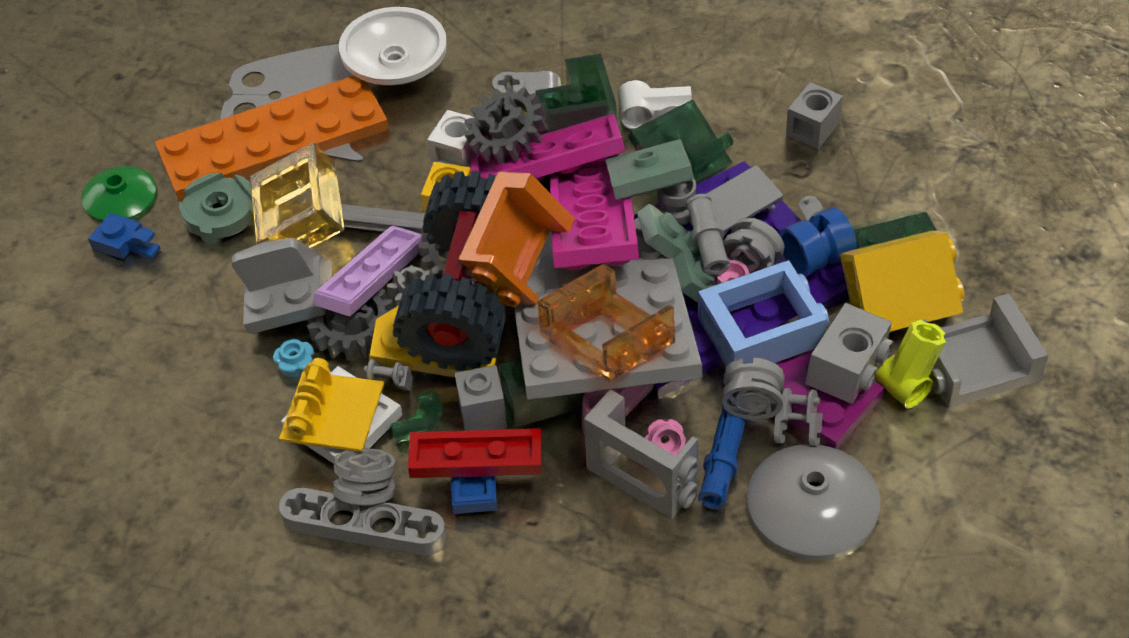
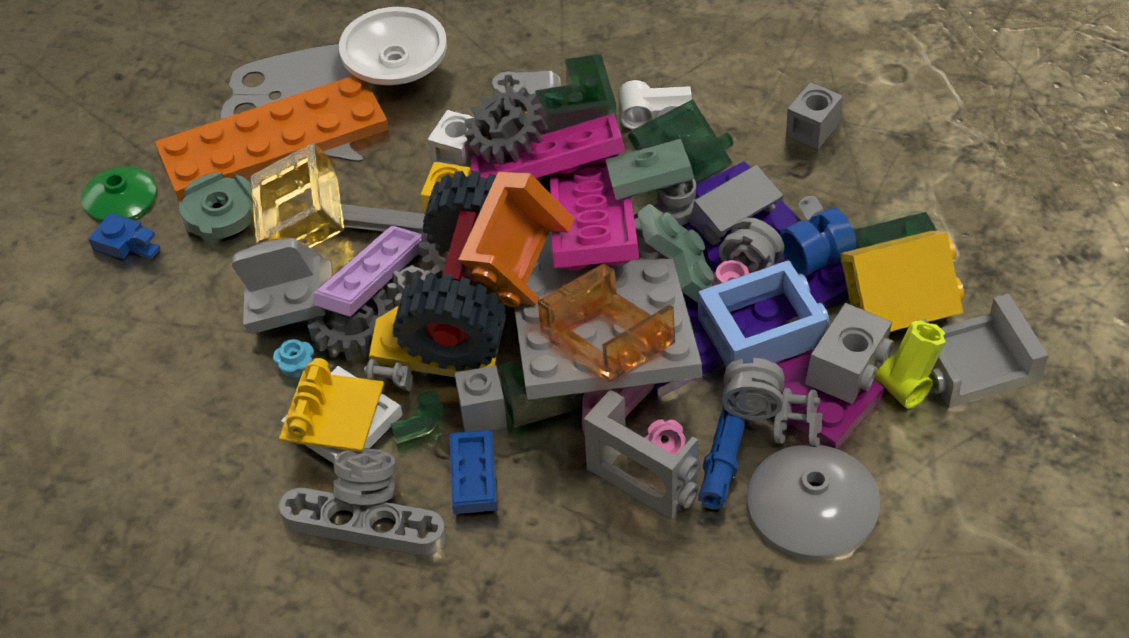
(475, 453): red plate -> none
(707, 234): light grey pin -> none

